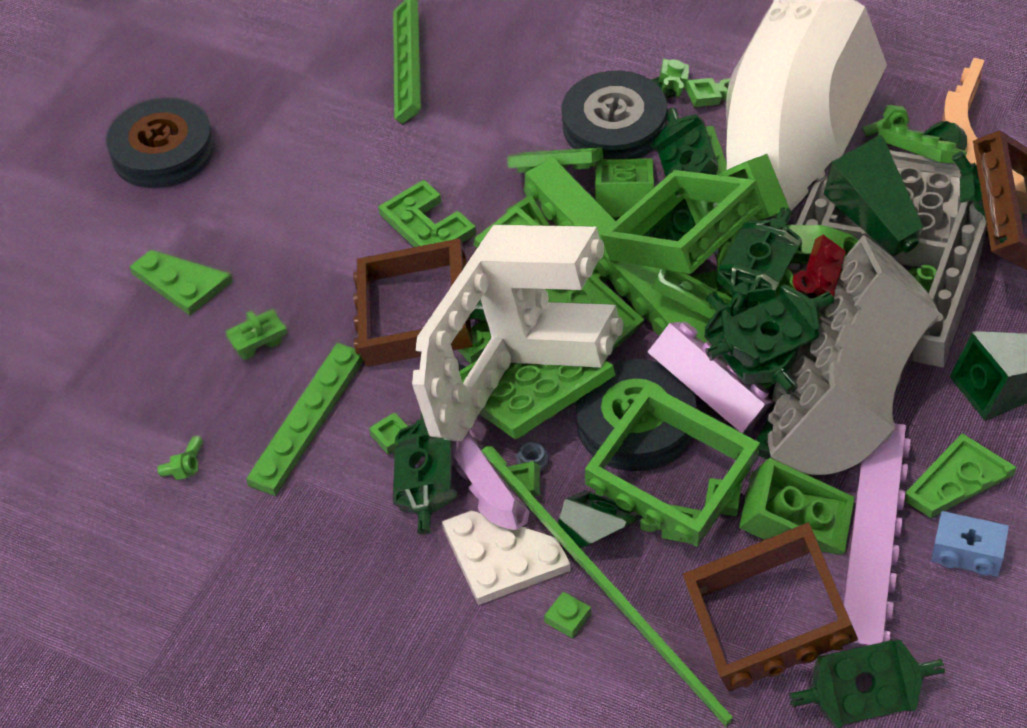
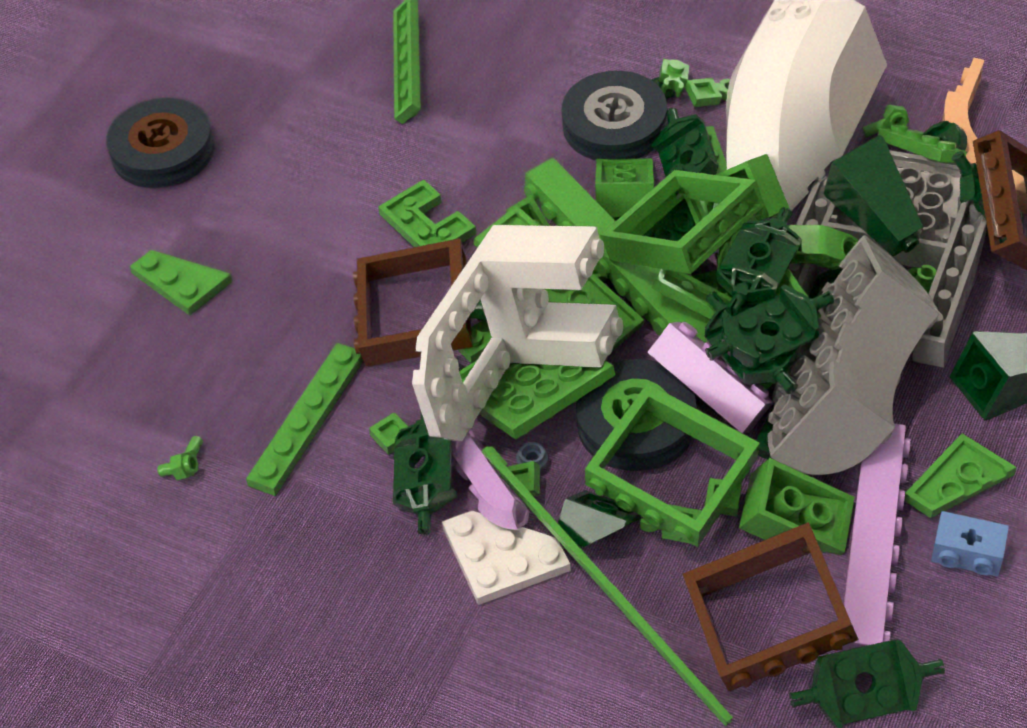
(256, 332): bright green hips -> none
(567, 614): bright green plate -> none
(579, 158): bright green plate -> none
(822, 268): dark red hinge -> none

